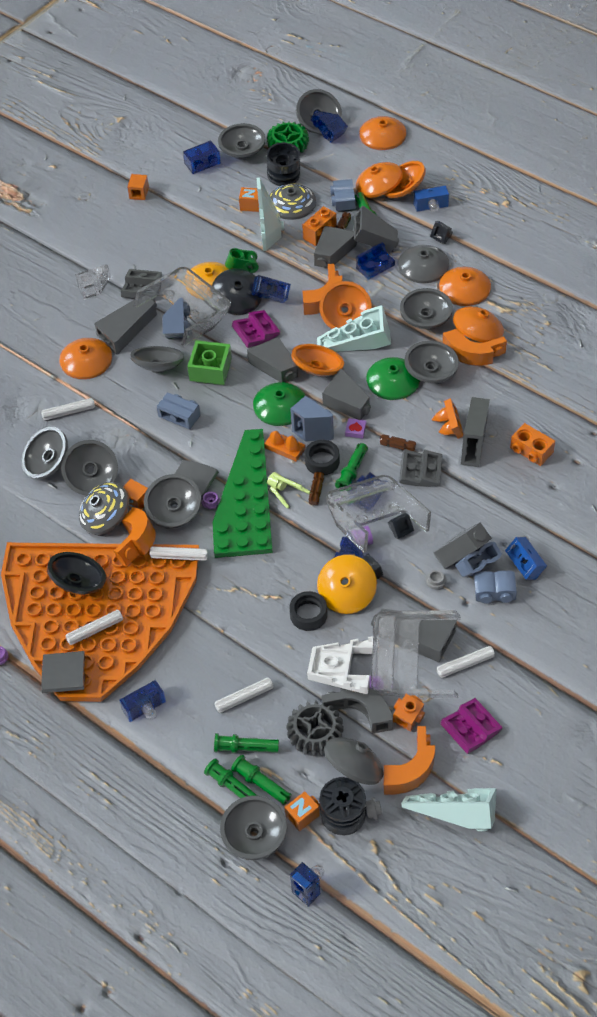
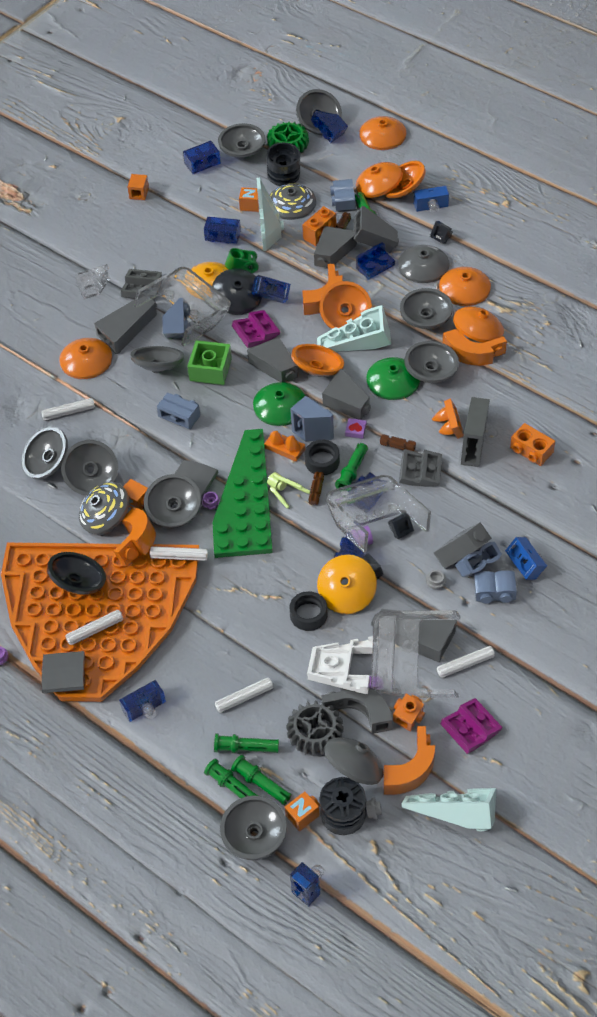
(222, 230): none -> clear blue brick

